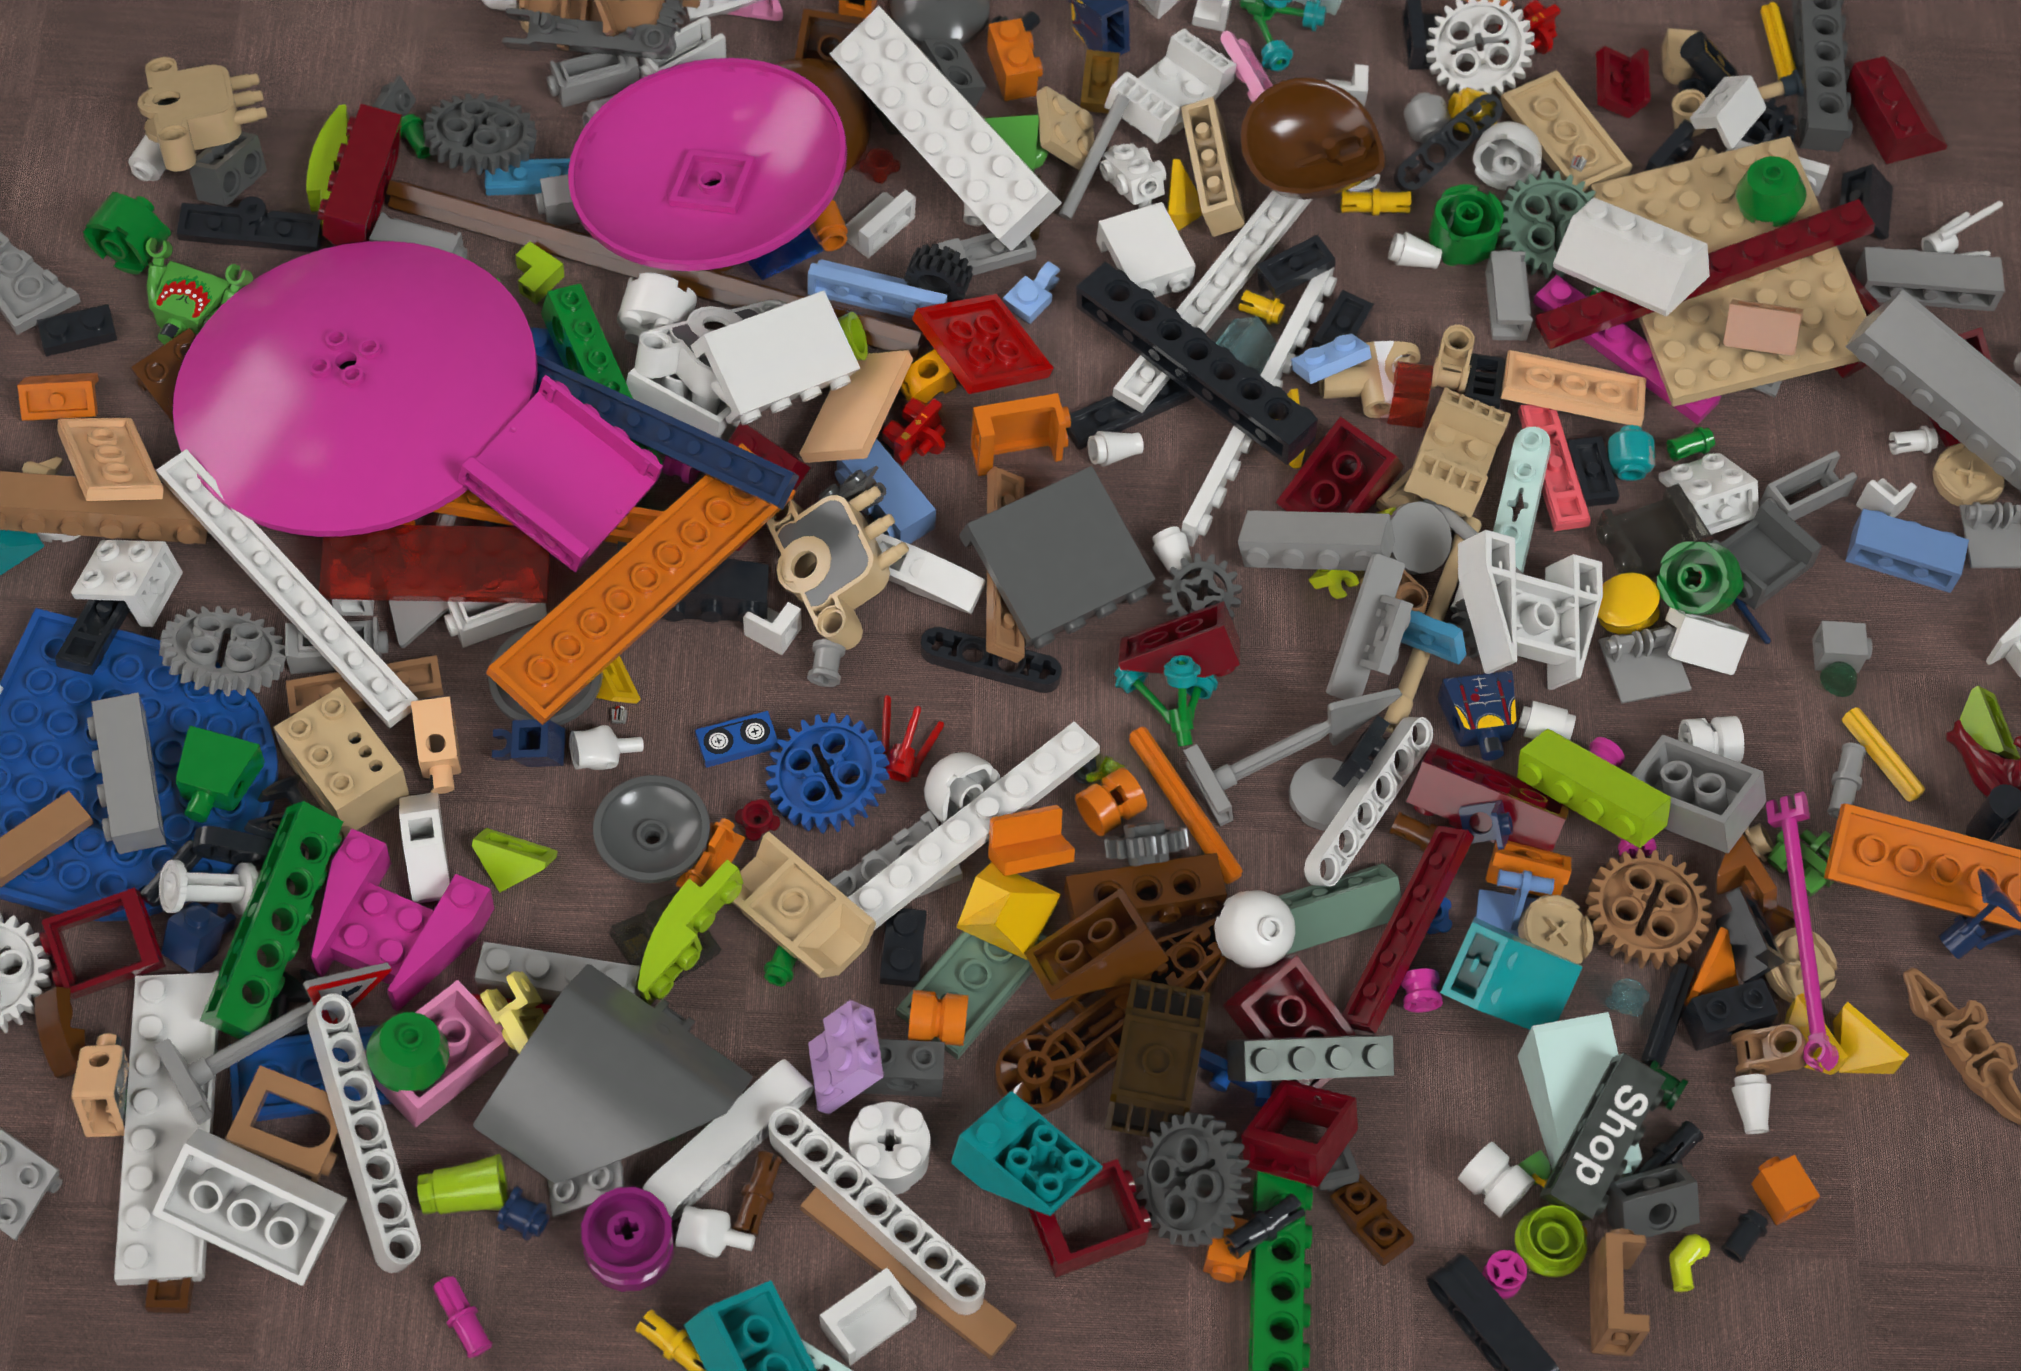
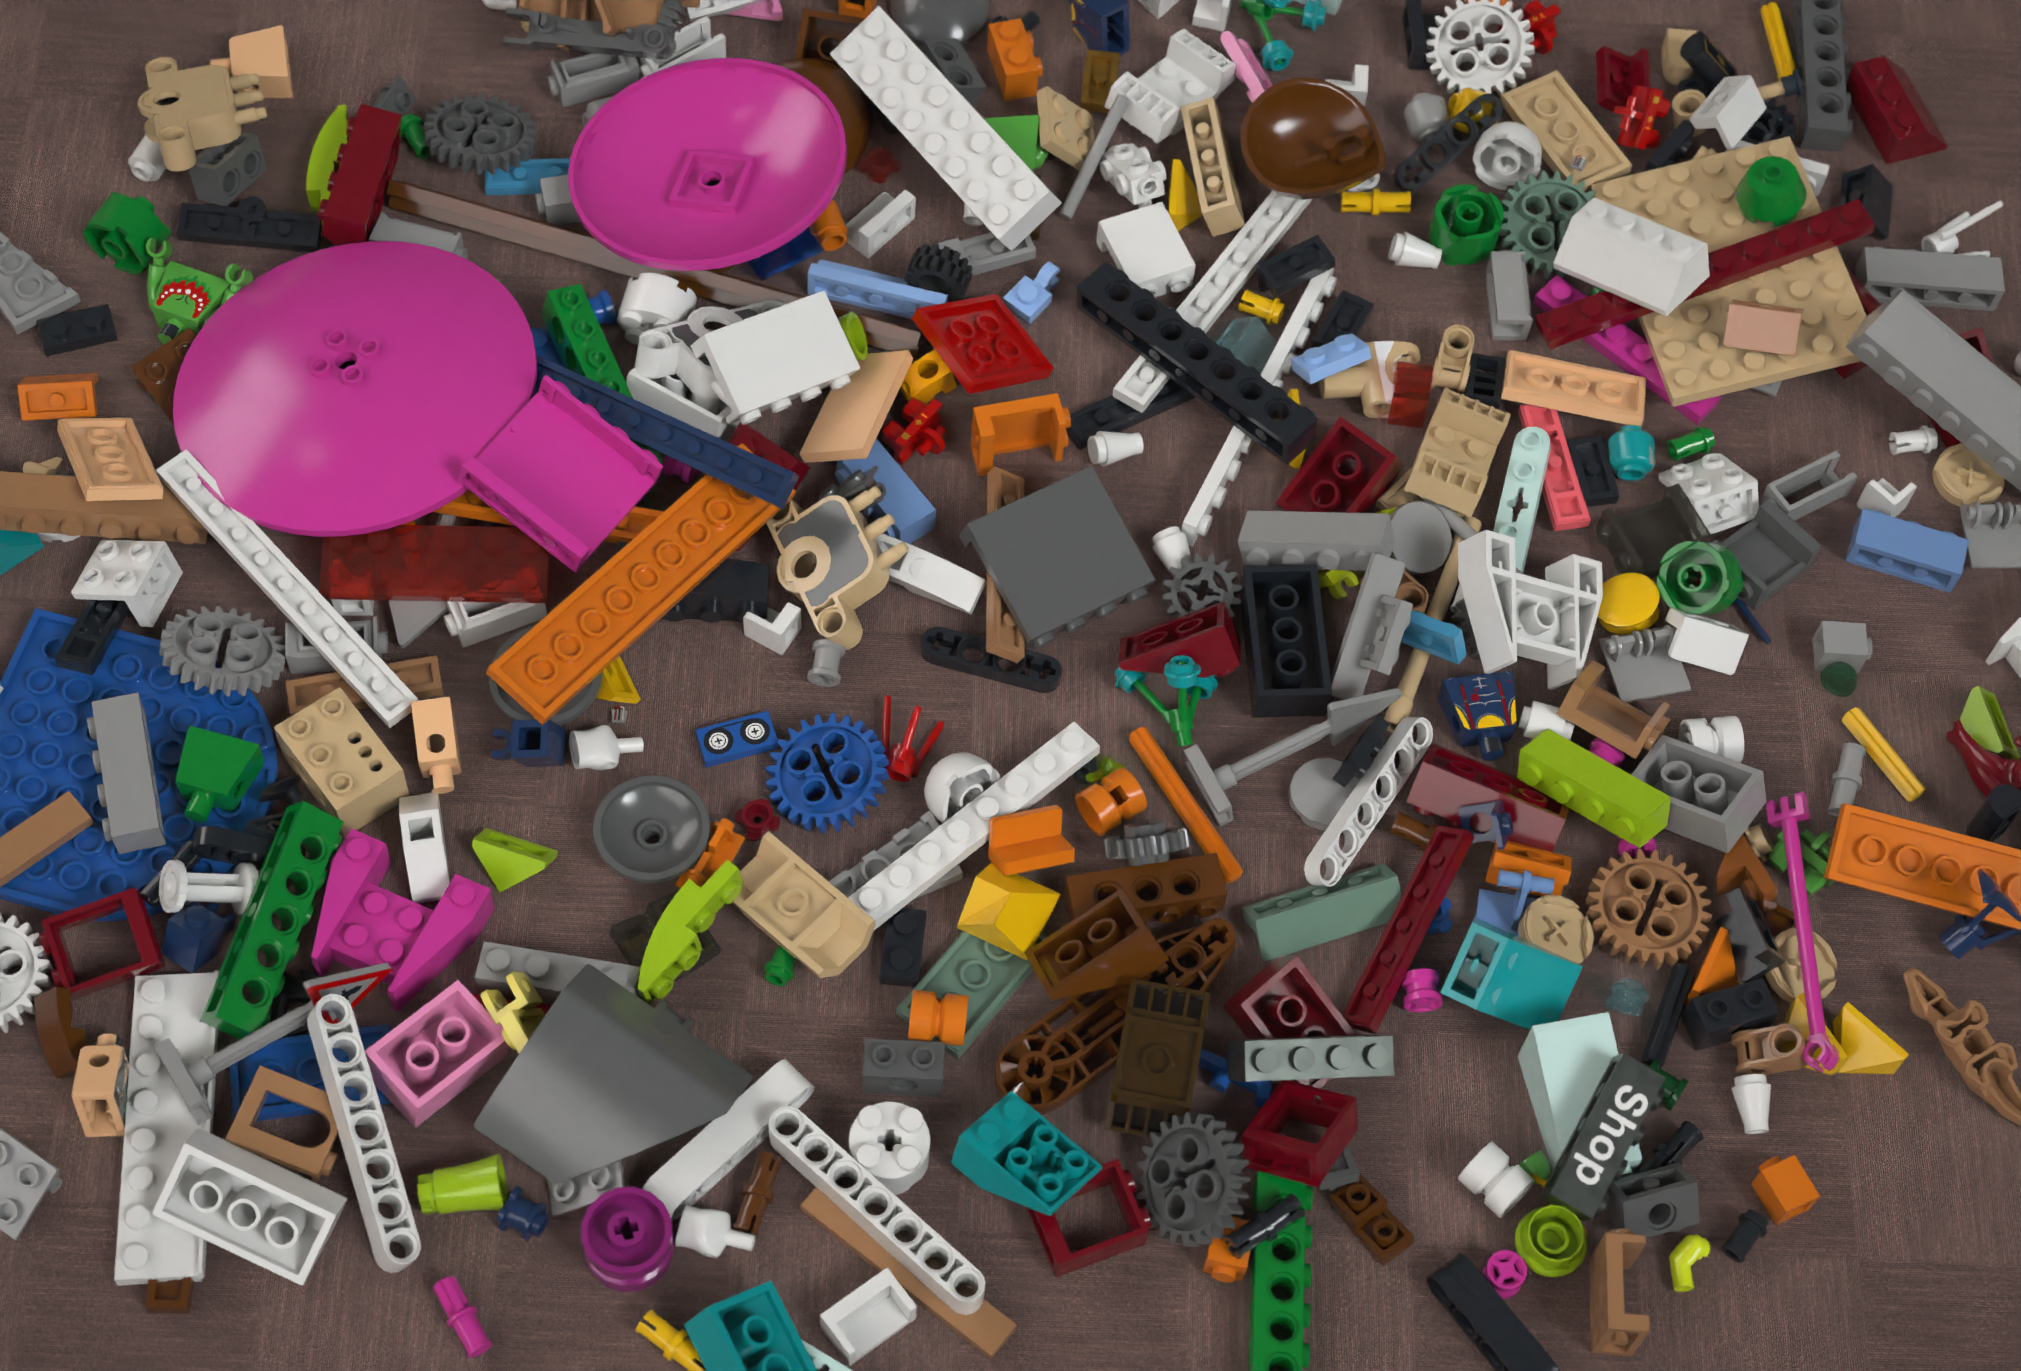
(261, 54): none -> light nougat torso
(407, 1052): green cone -> none
(540, 271): lime piece -> none
(603, 308): none -> blue wheel
(845, 1056): lavender plate -> none
(1255, 929): white cylinder -> none
(1285, 641): none -> black brick
(1610, 716): none -> medium nougat panel
(1639, 117): none -> red hips

